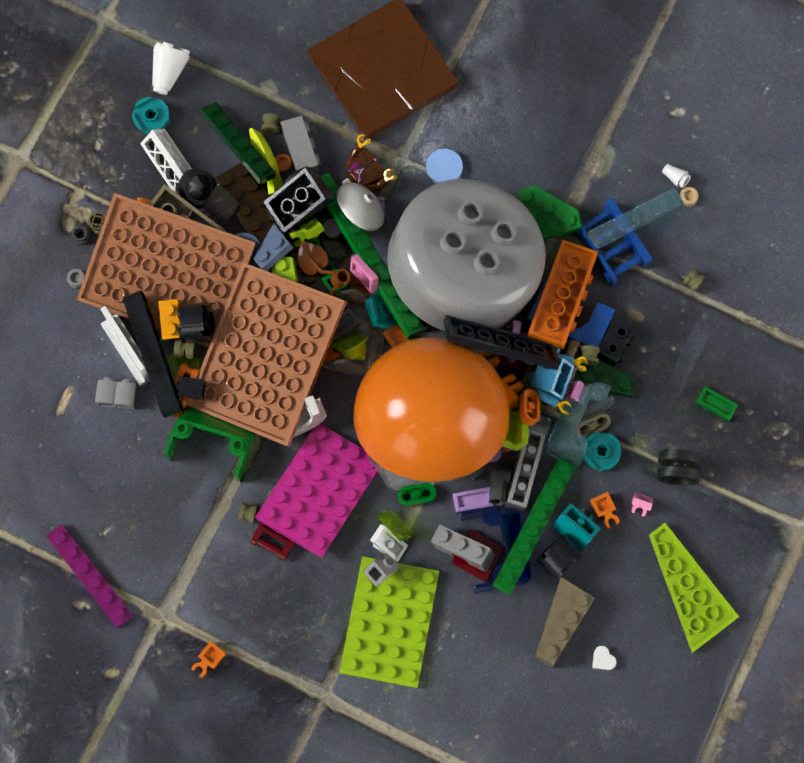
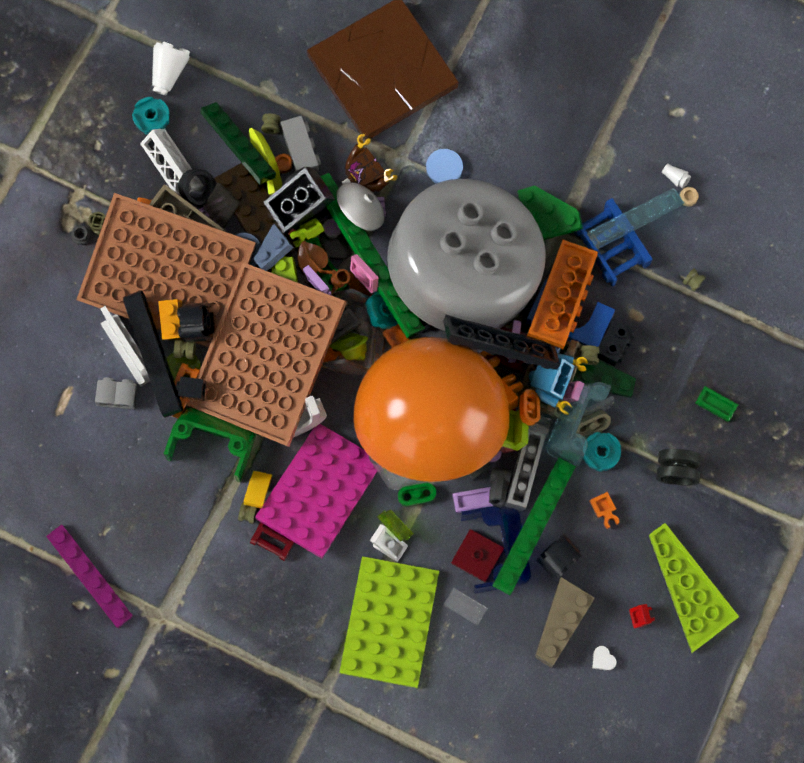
(75, 278): light grey tile -> none
(210, 656): orange plate -> none
(257, 489): none -> yellow slope
(316, 281): none -> lavender tile
(381, 569): light grey brick -> none
(464, 547): light grey arch -> none
(465, 606): none -> clear plate
(576, 526): teal brick -> none
(640, 616): none -> red tile
(642, 501): bright pink tile -> none

